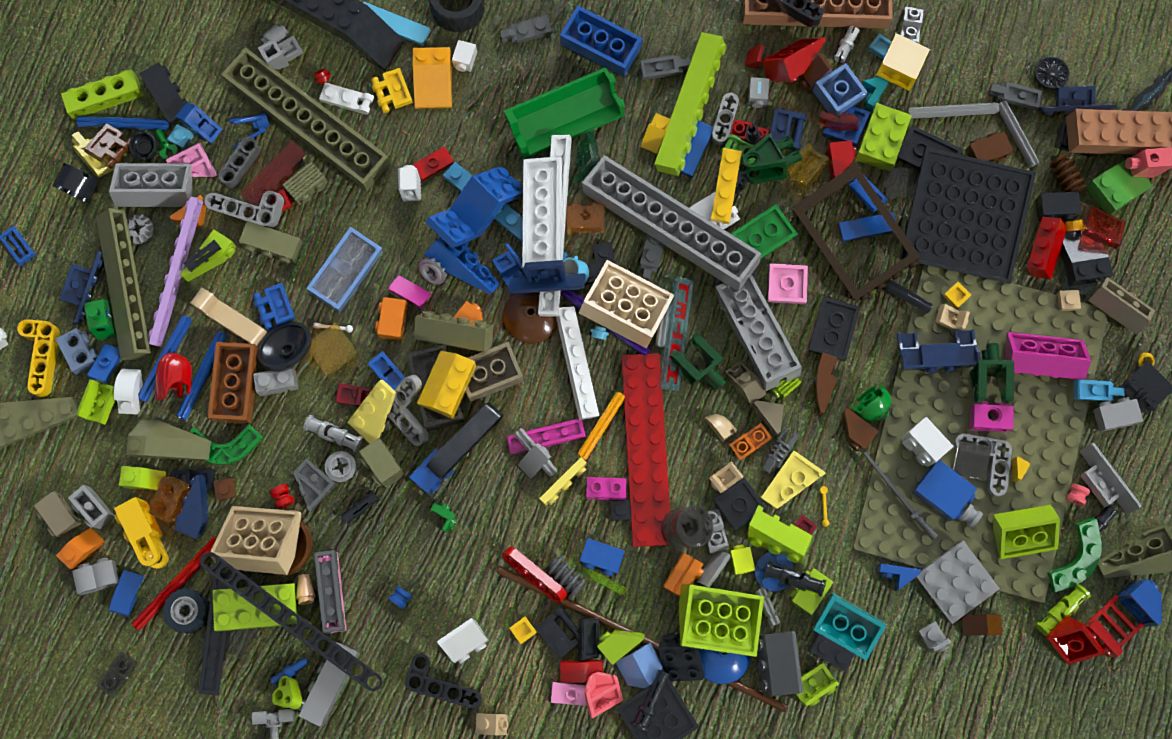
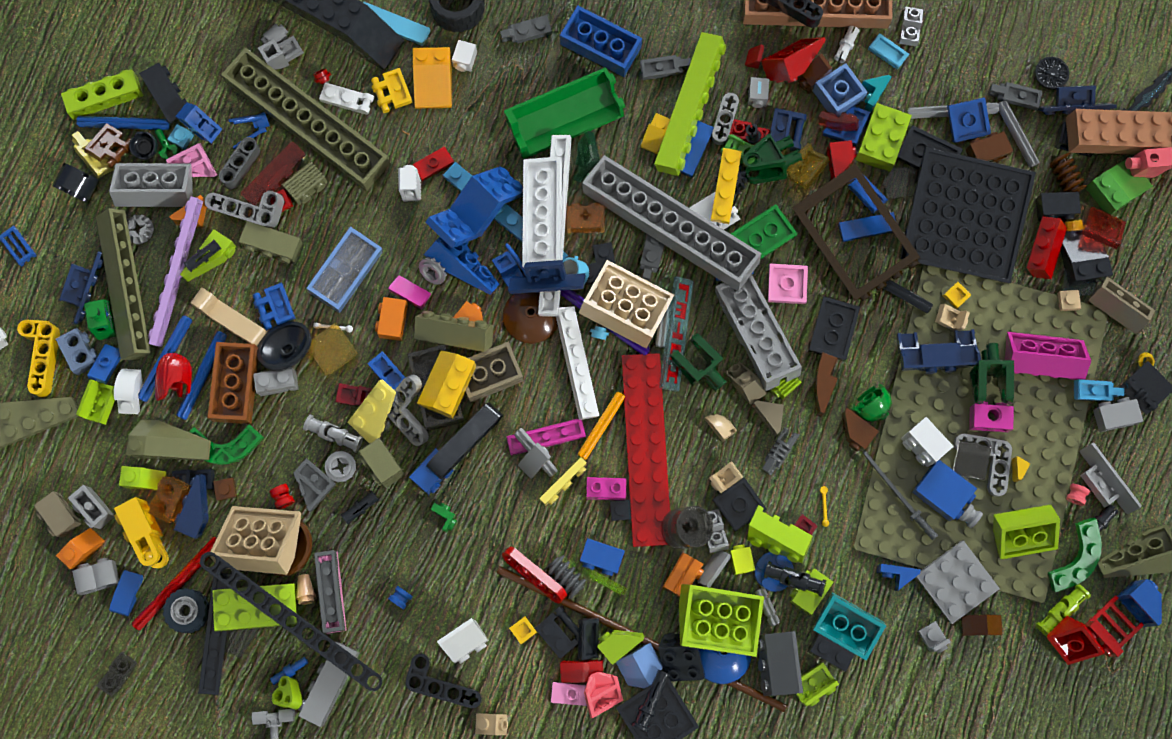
(751, 441): orange slope -> none
(791, 479): light yellow wing -> none
(903, 62): panel -> none
(968, 120): none -> blue plate

